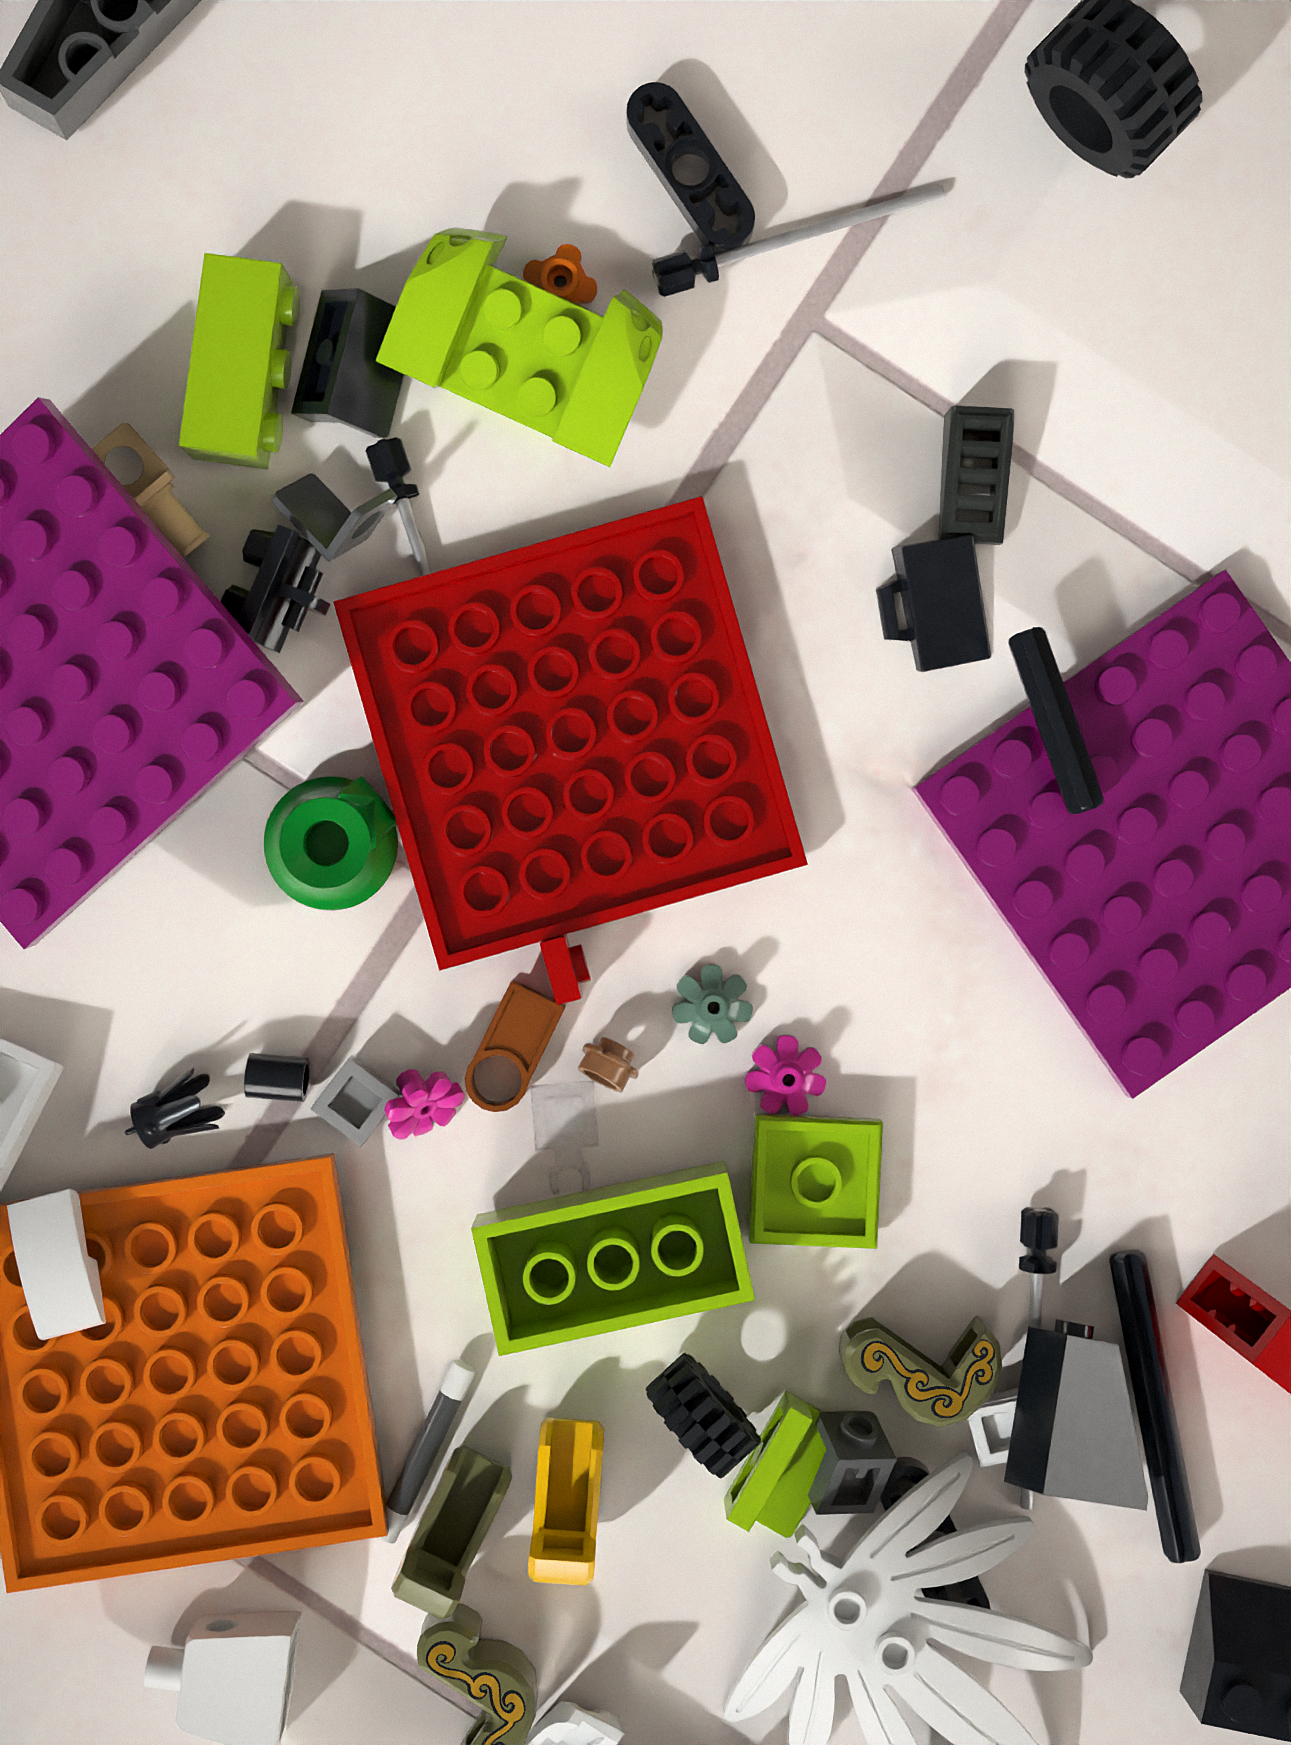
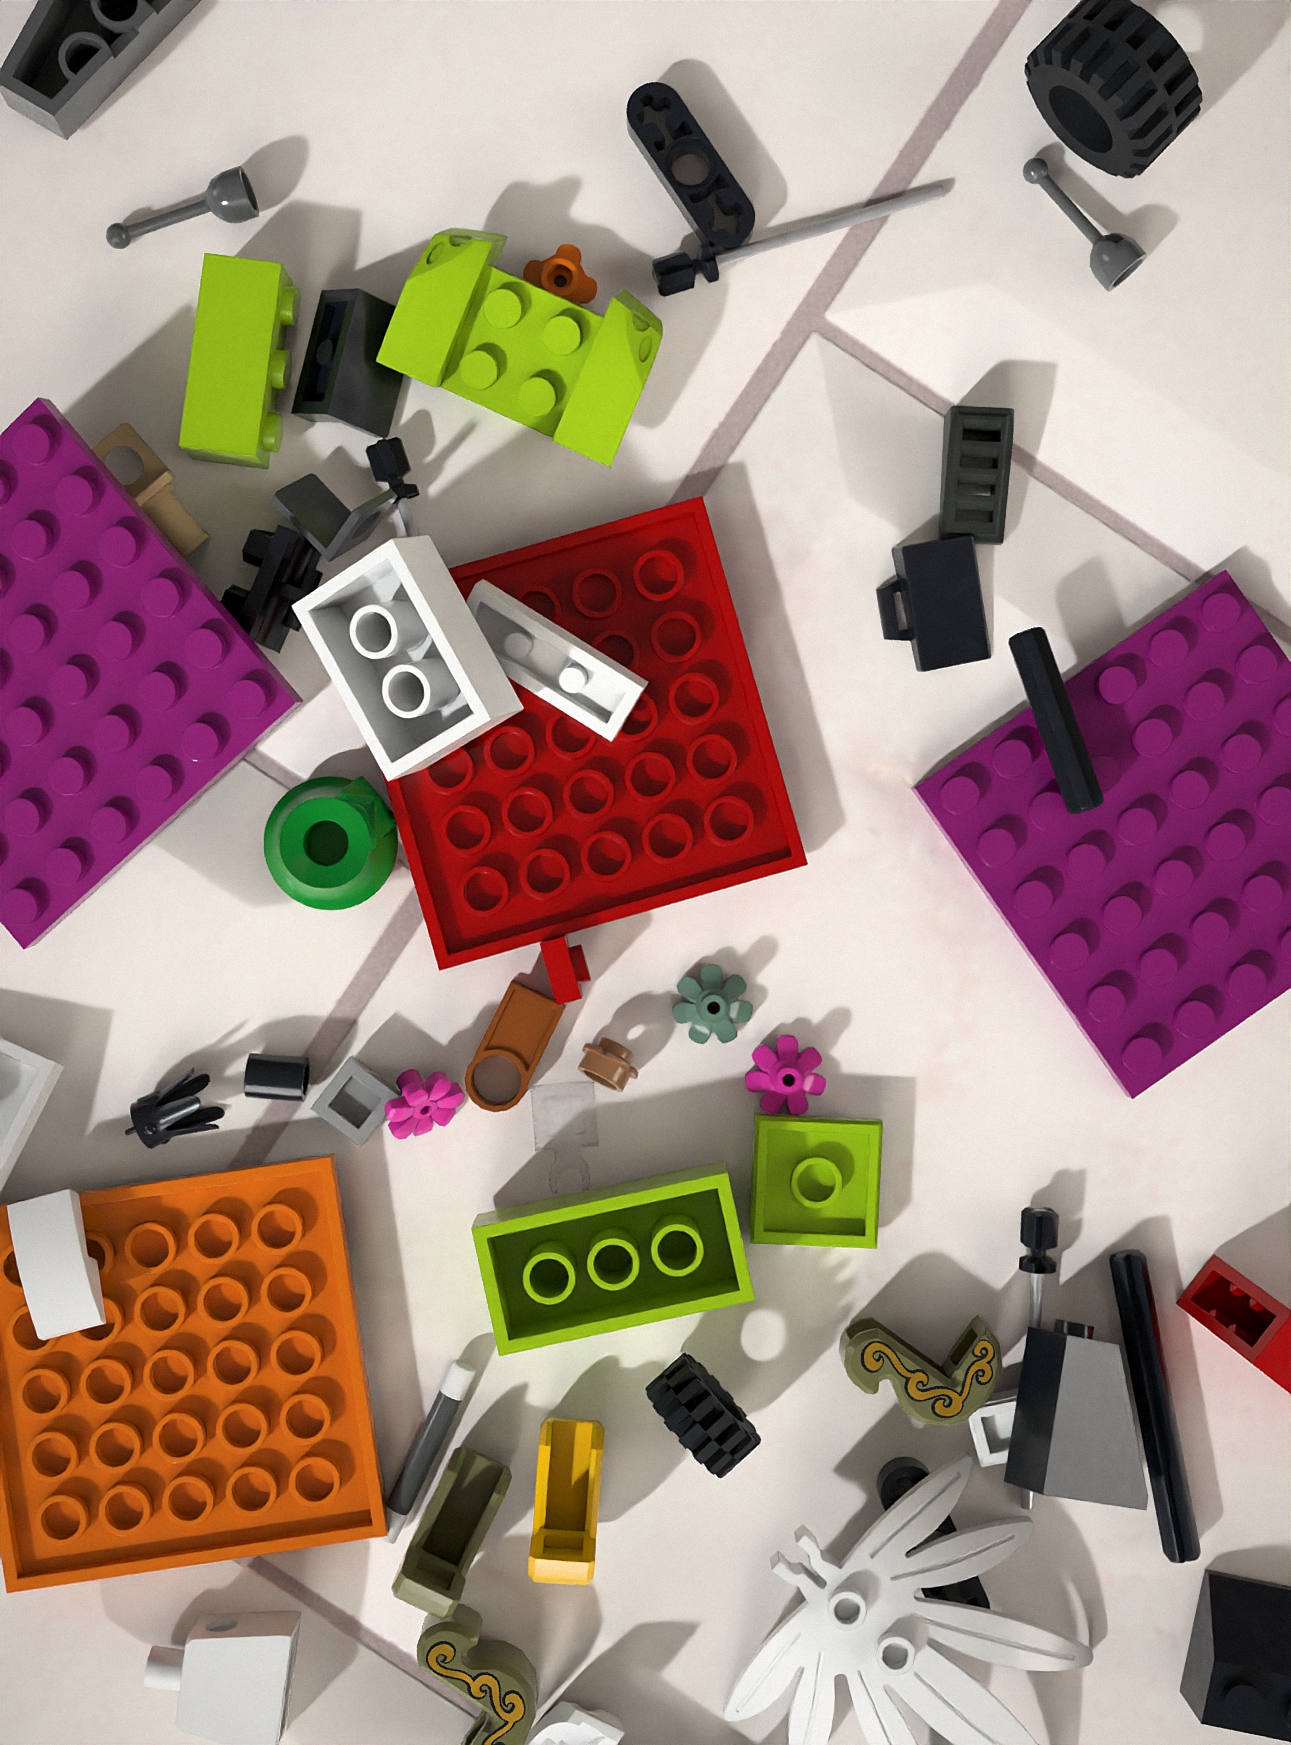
(227, 197): none -> dark grey hinge
(407, 655): none -> white brick
(555, 662): none -> white plate
(779, 1470): lime panel -> none
(854, 1463): dark grey bracket -> none
(1112, 255): none -> dark grey hinge

